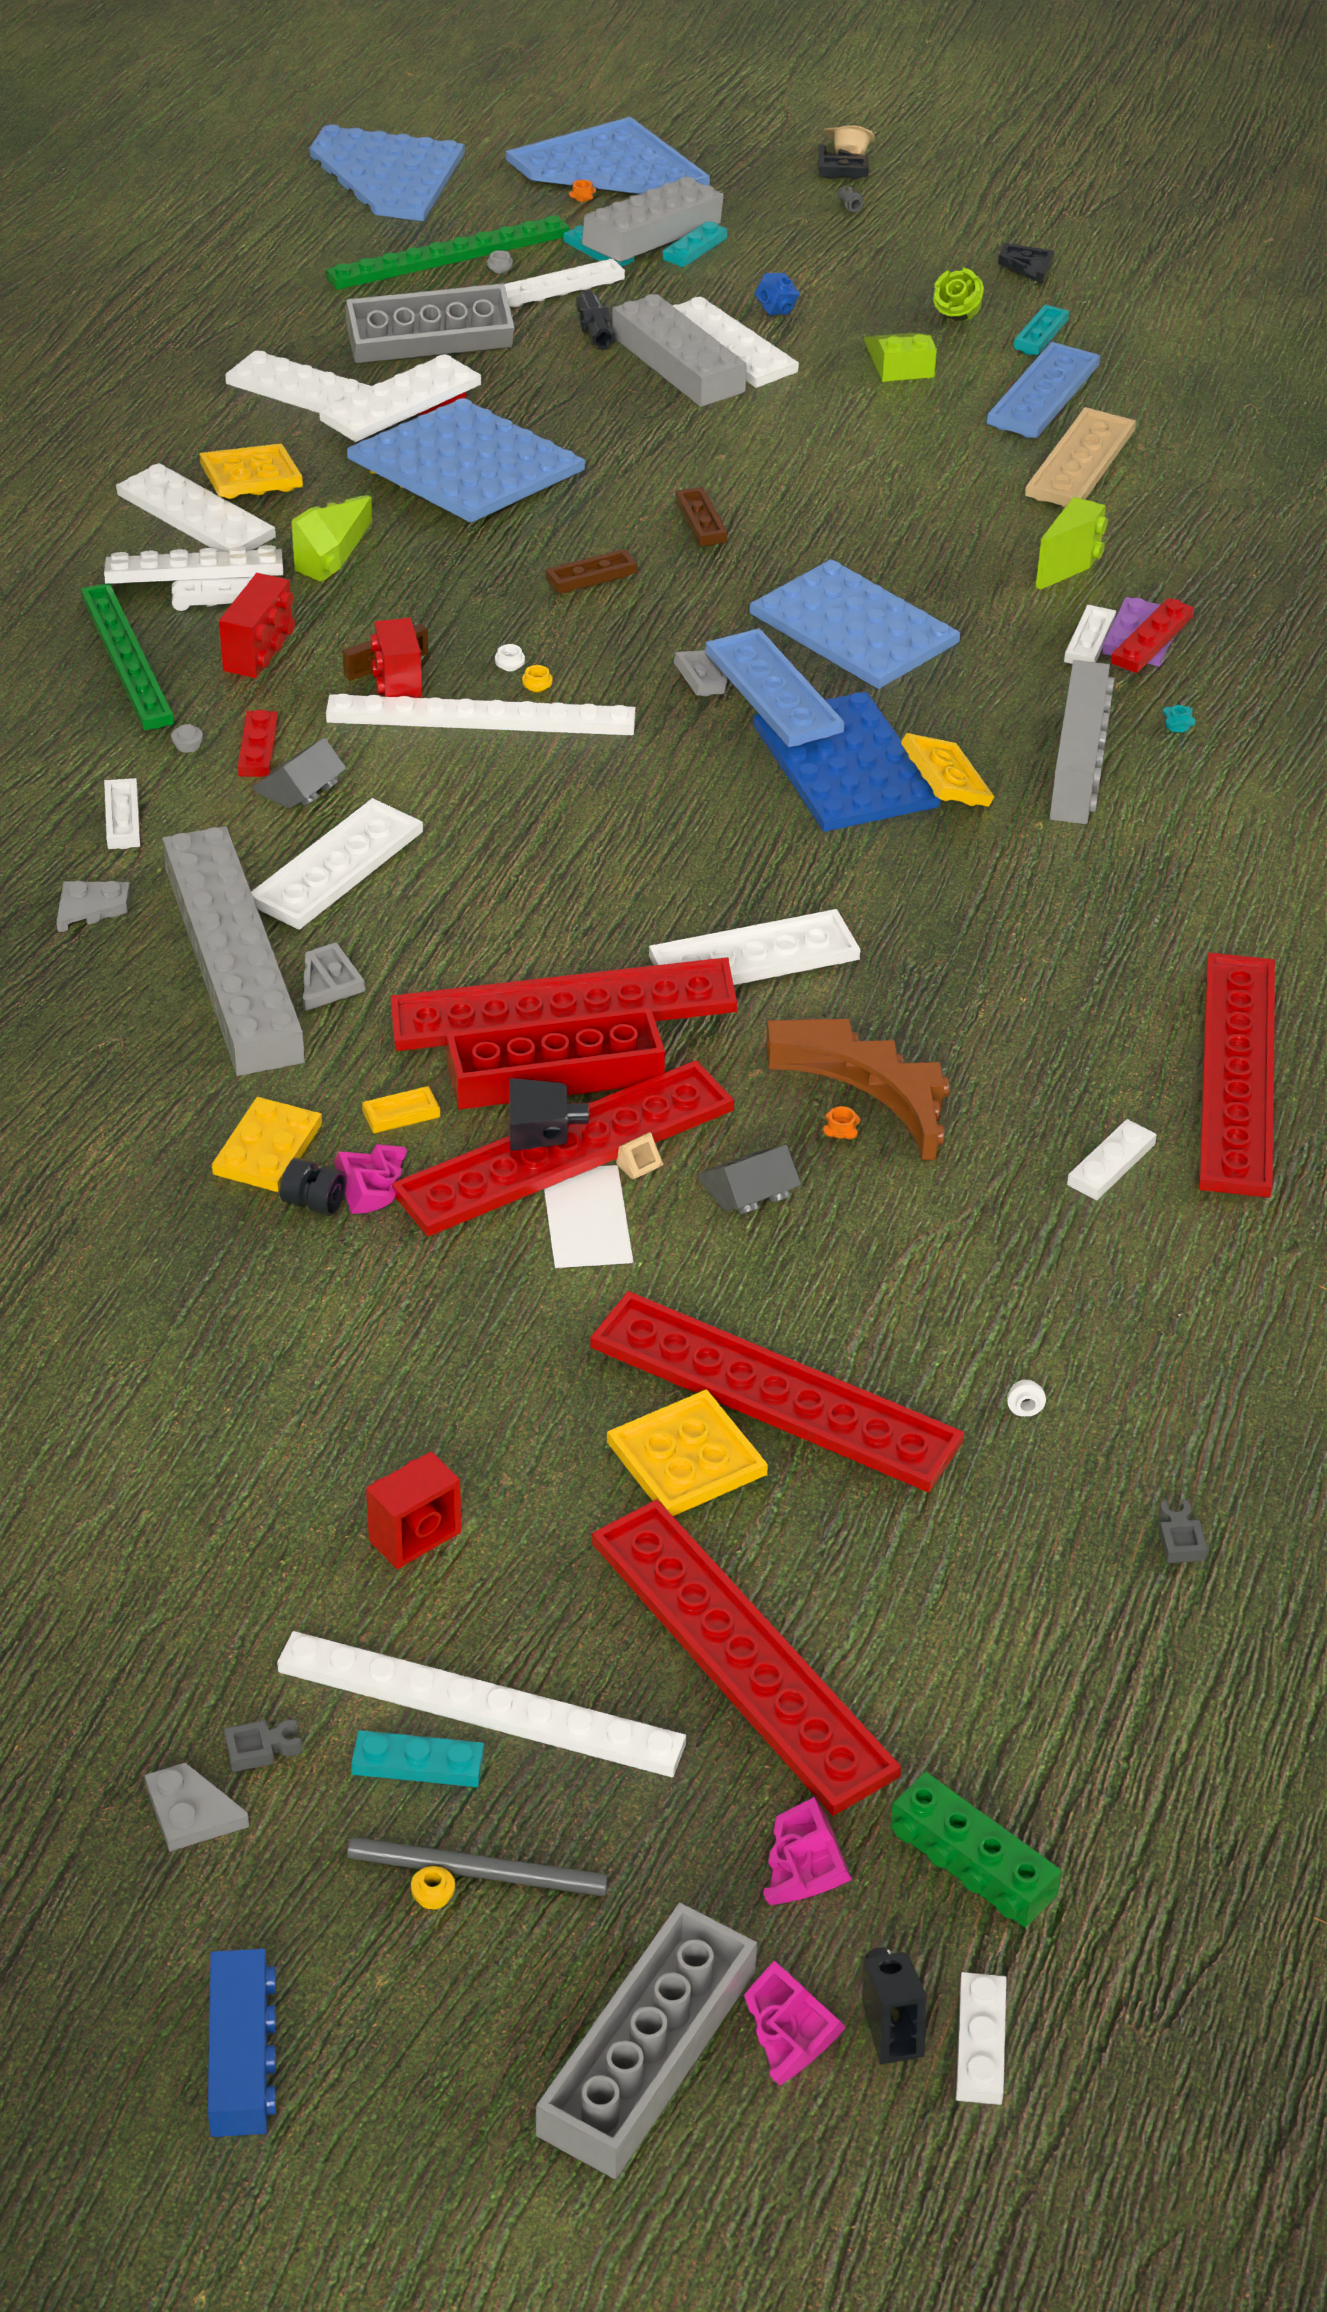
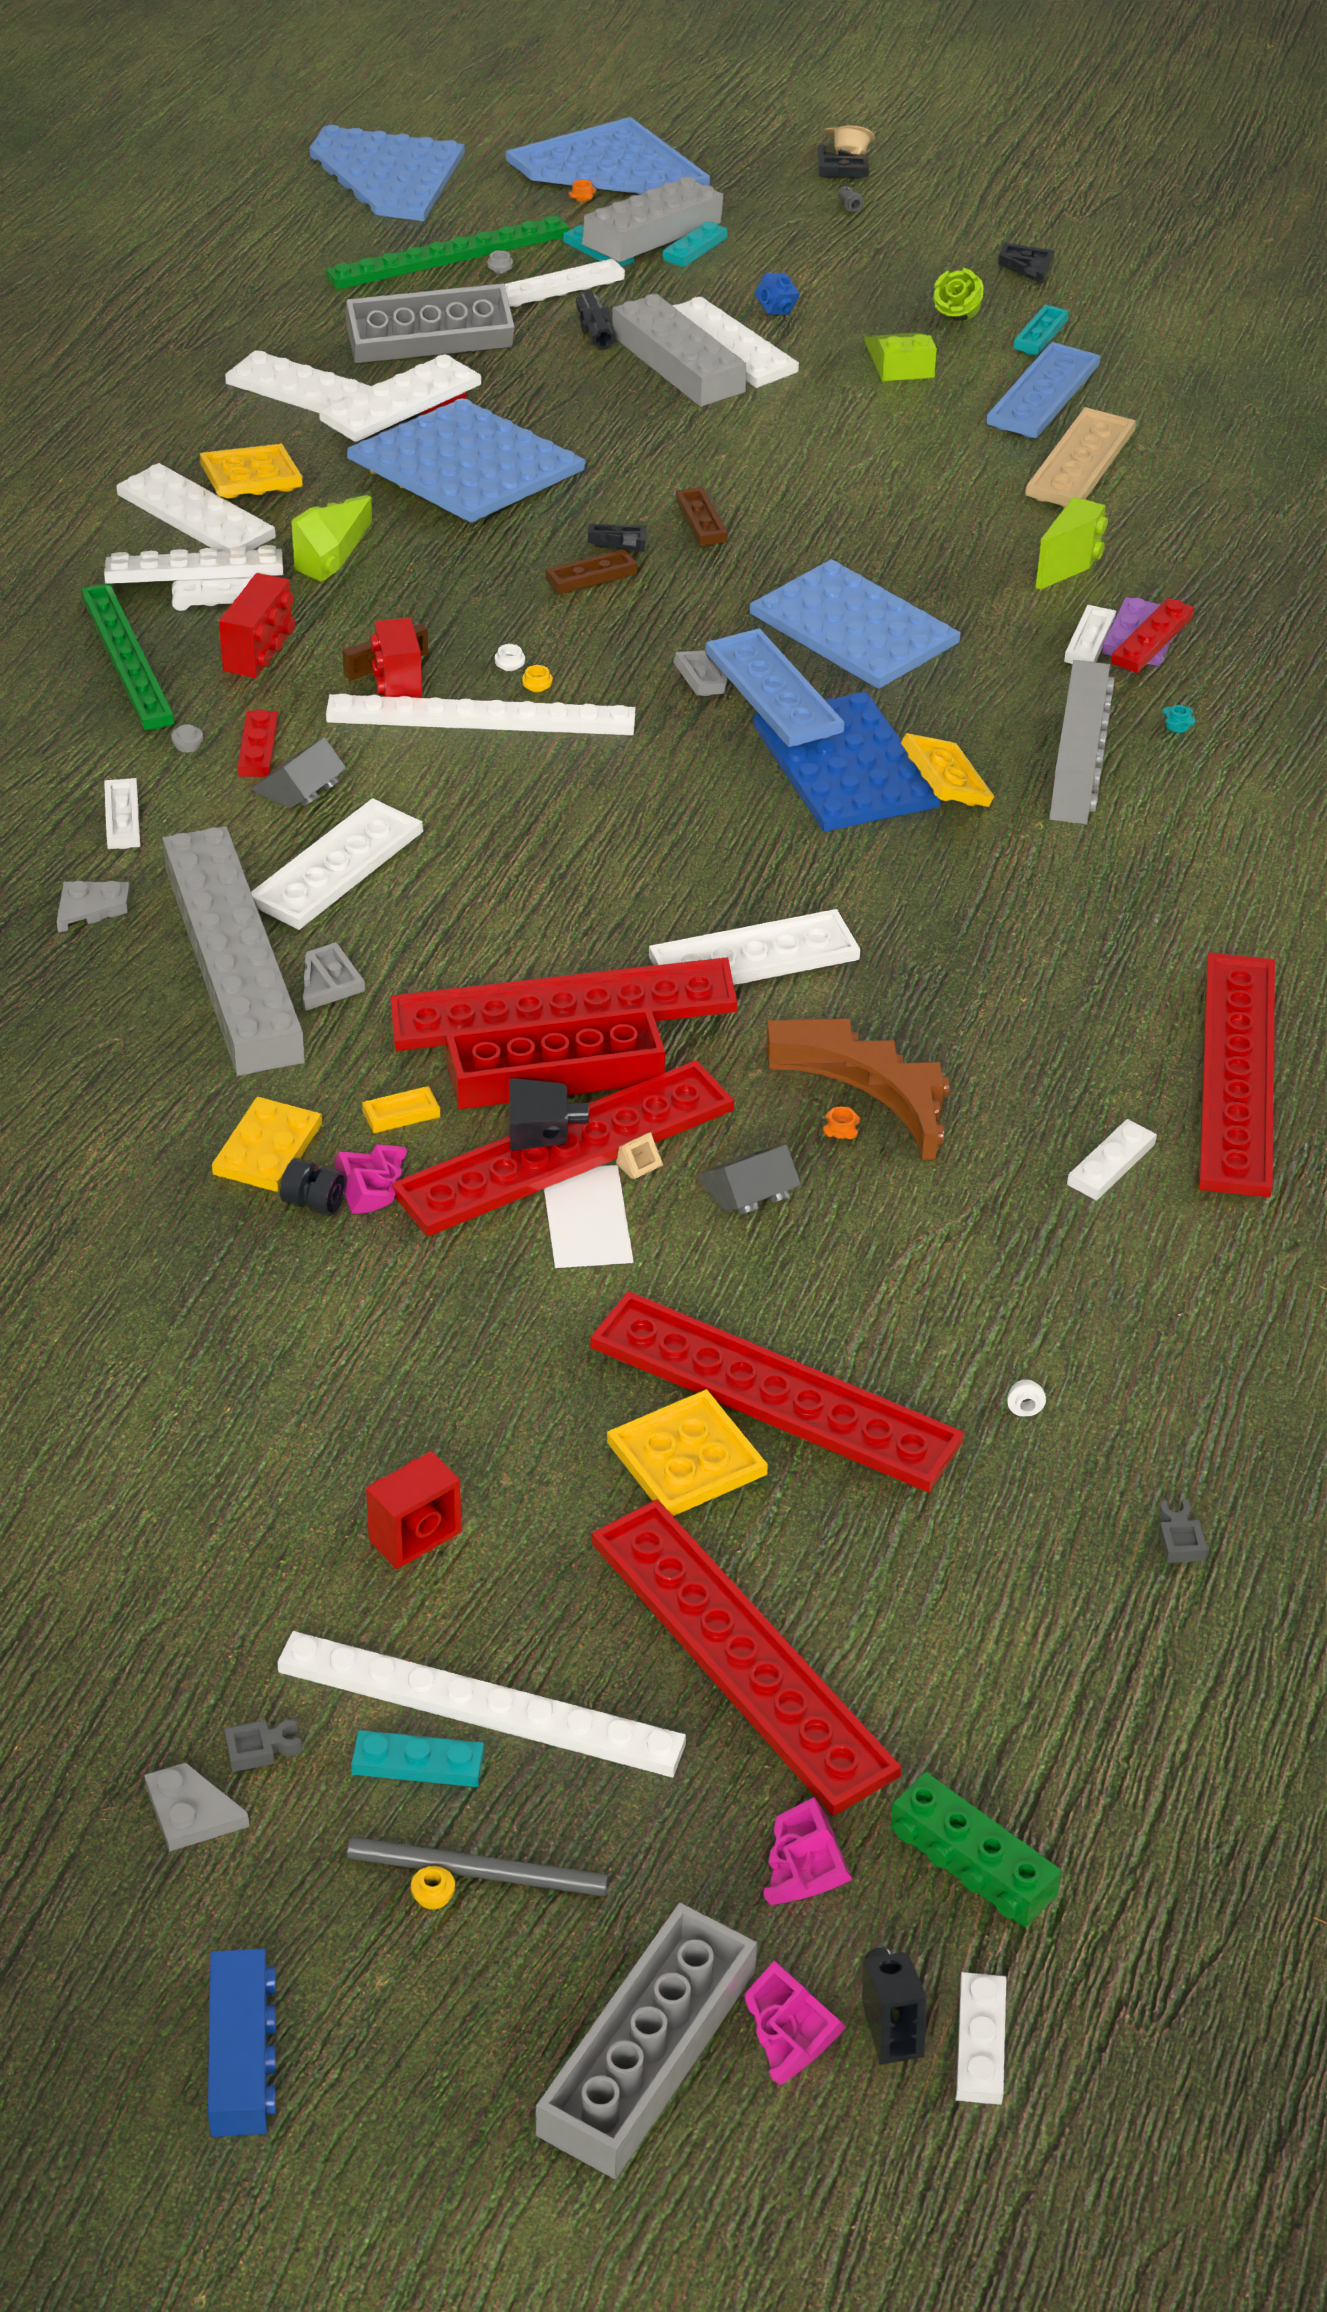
(619, 536): none -> black wing

